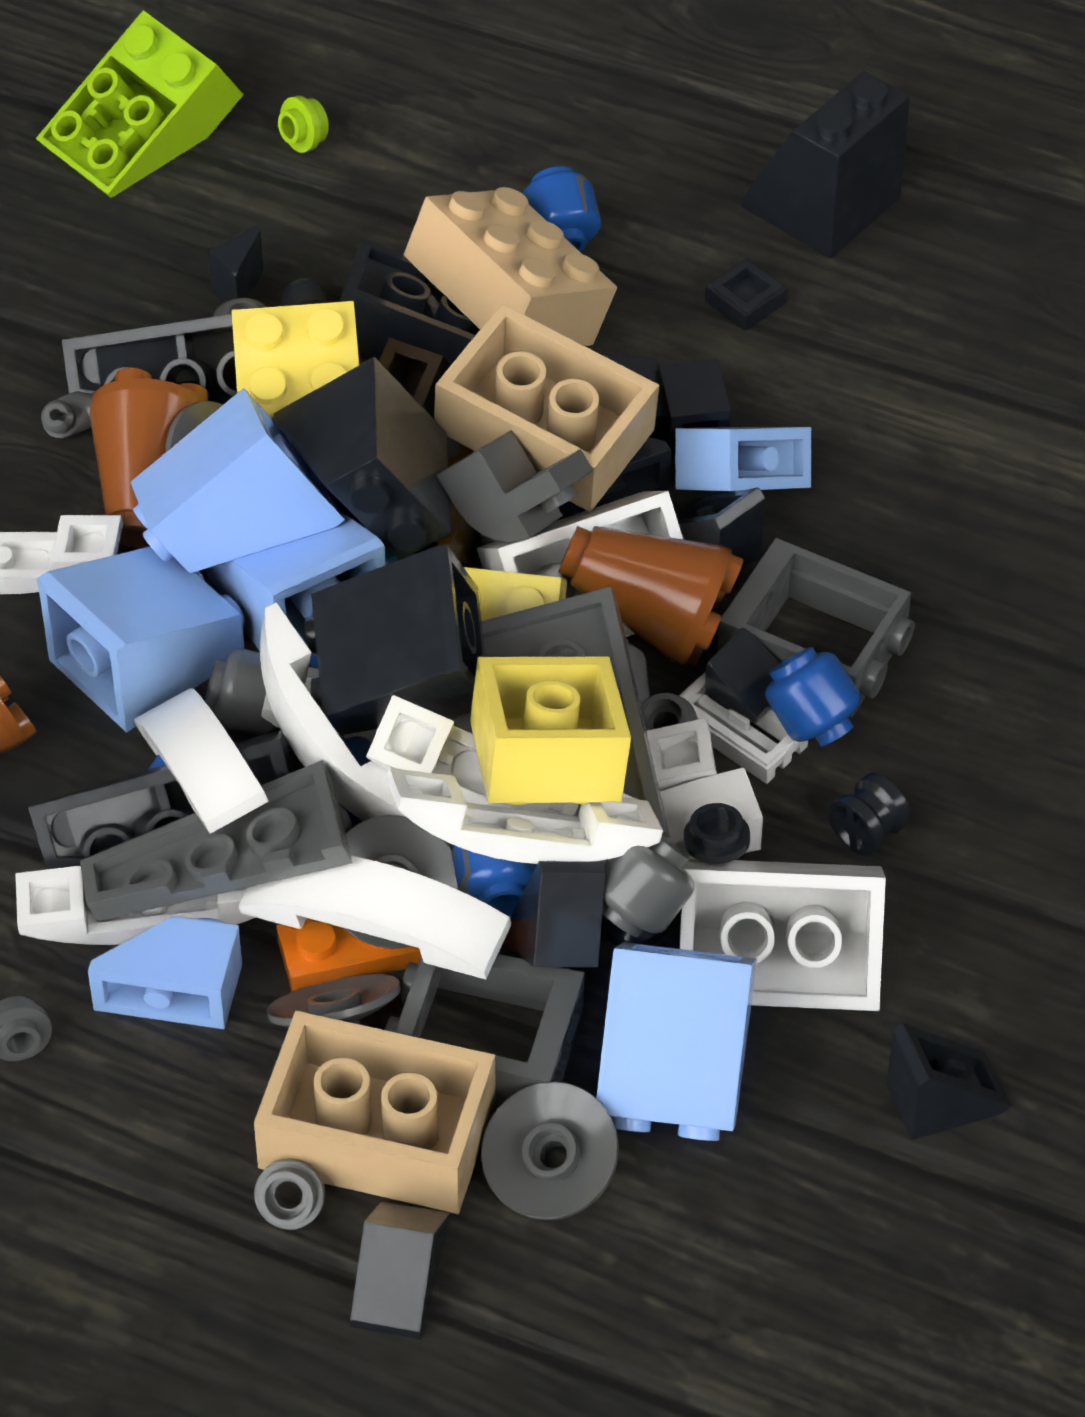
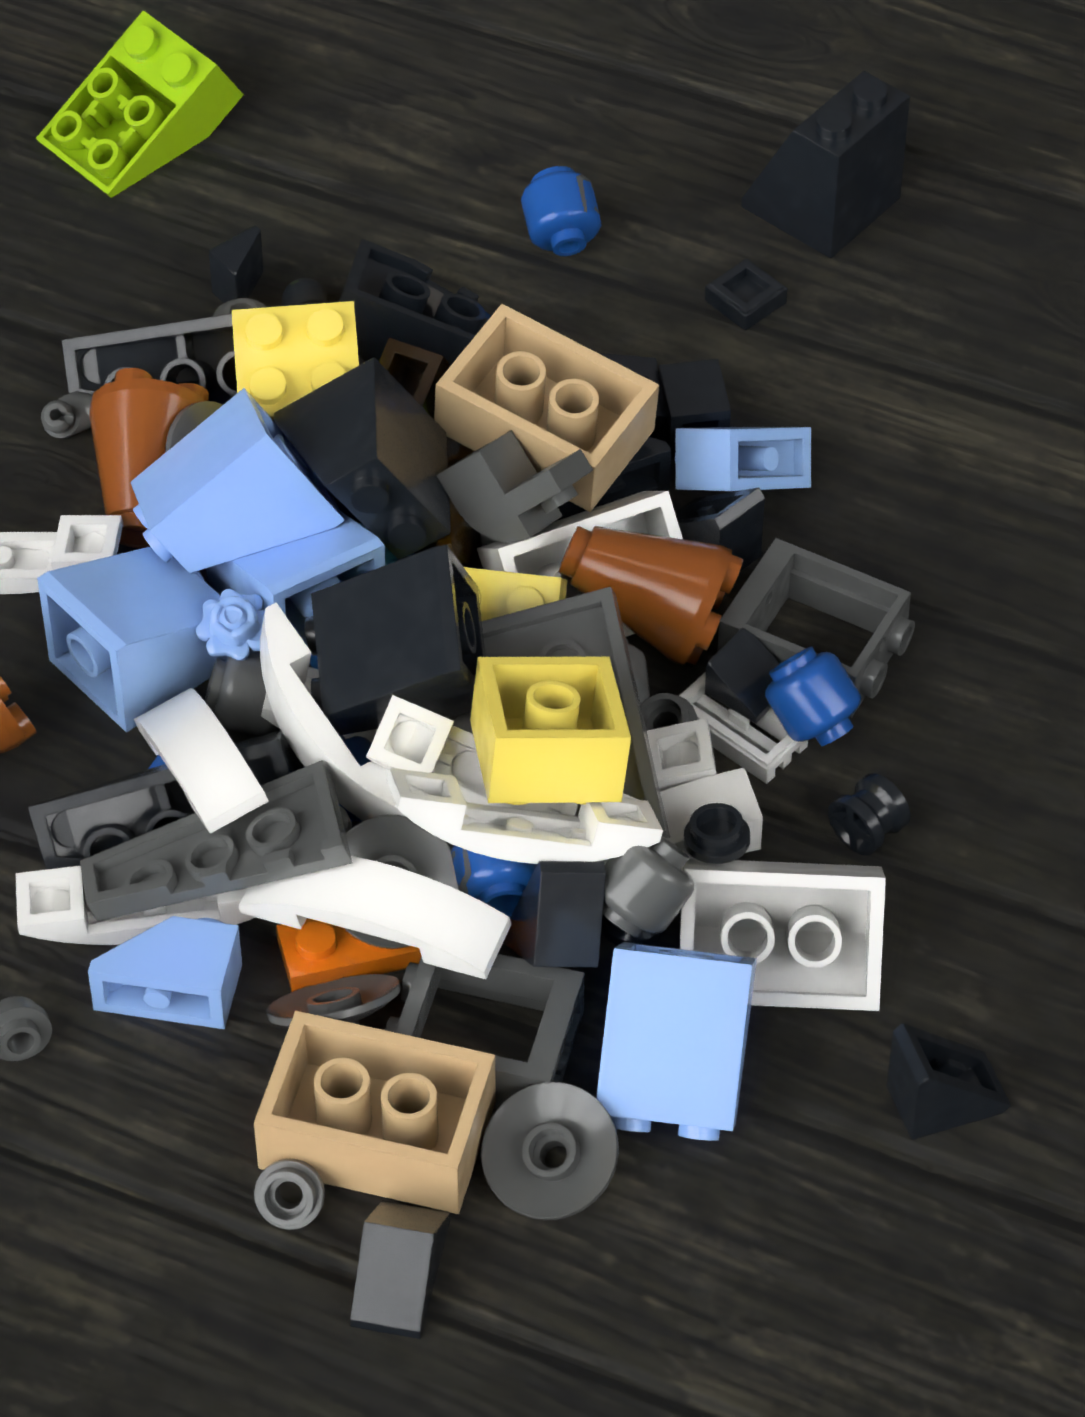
(232, 624): none -> light blue plant
(303, 123): lime plate -> none
(501, 251): tan brick -> none

